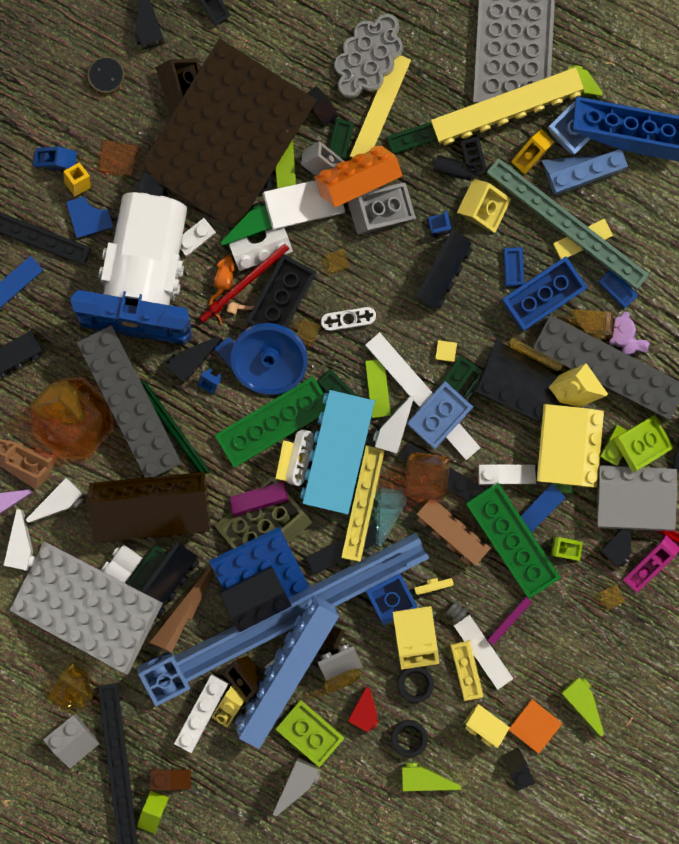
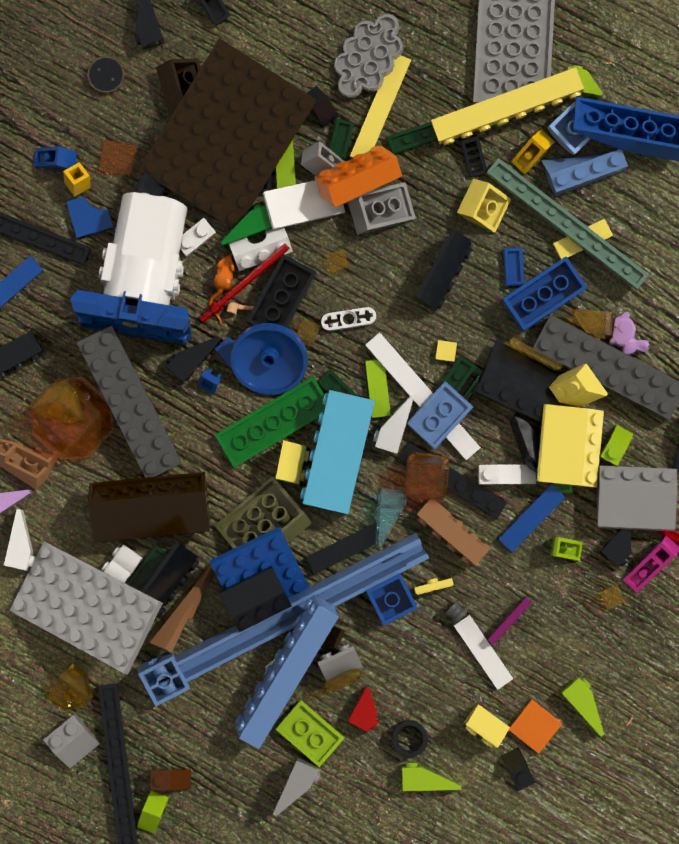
(60, 500): white slope -> none
(176, 432): dark green axle -> none
(201, 713): white brick -> none
(228, 707): light yellow slope -> none
(244, 677): dark brown slope -> none
(259, 498): magenta tile -> none
(303, 465): white beam -> none
(363, 504): light yellow plate -> none
(411, 698): black tyre -> none
(416, 637): light yellow slope -> none
(439, 224): blue panel -> none
(454, 168): black piece -> none
(467, 670): light yellow tile -> none
(513, 540): green plate -> none
(527, 440): none -> black slope
(618, 289): blue tile -> none
(643, 443): lime plate -> none

